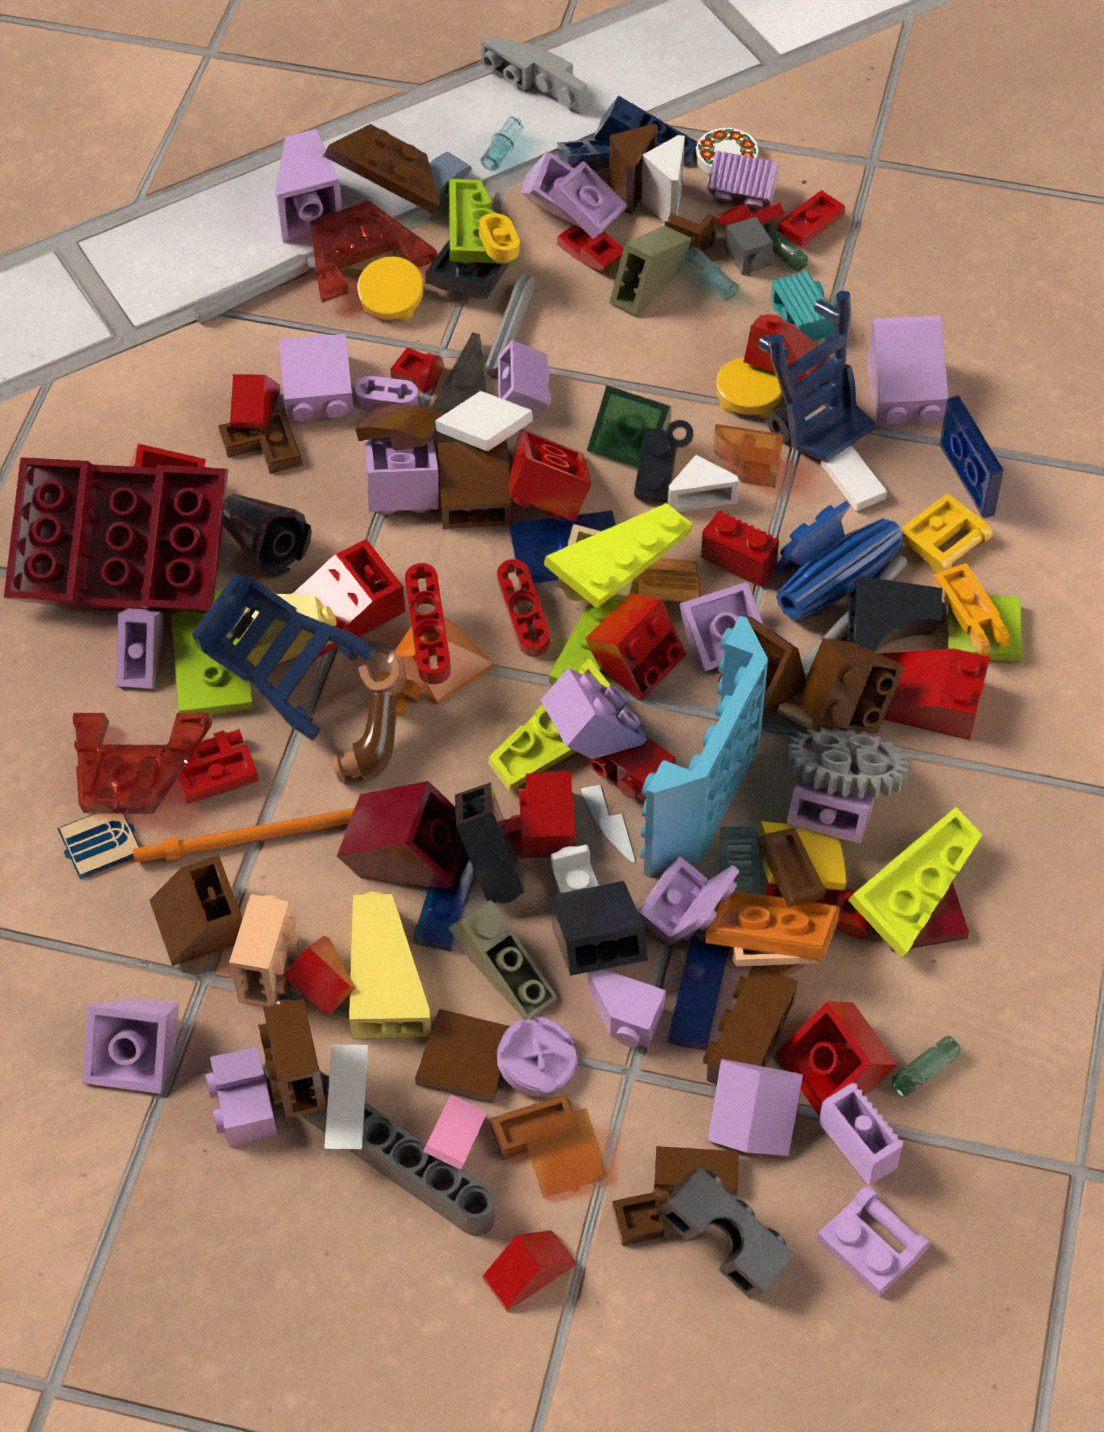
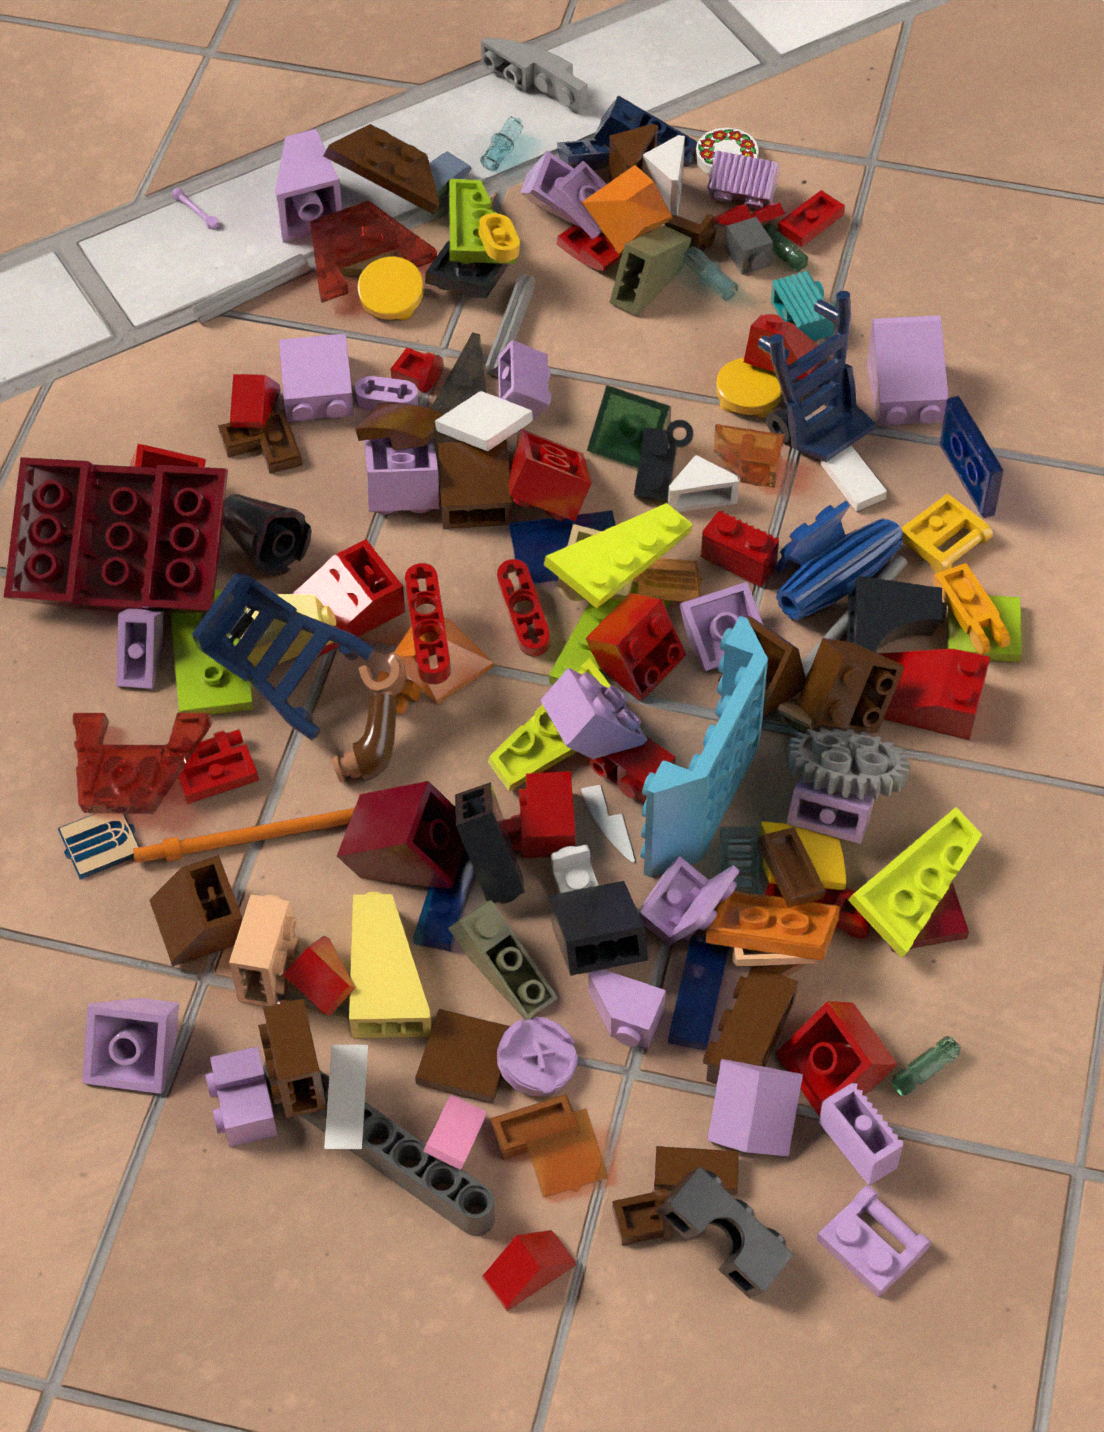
(211, 221): none -> lavender hinge
(627, 208): none -> orange slope

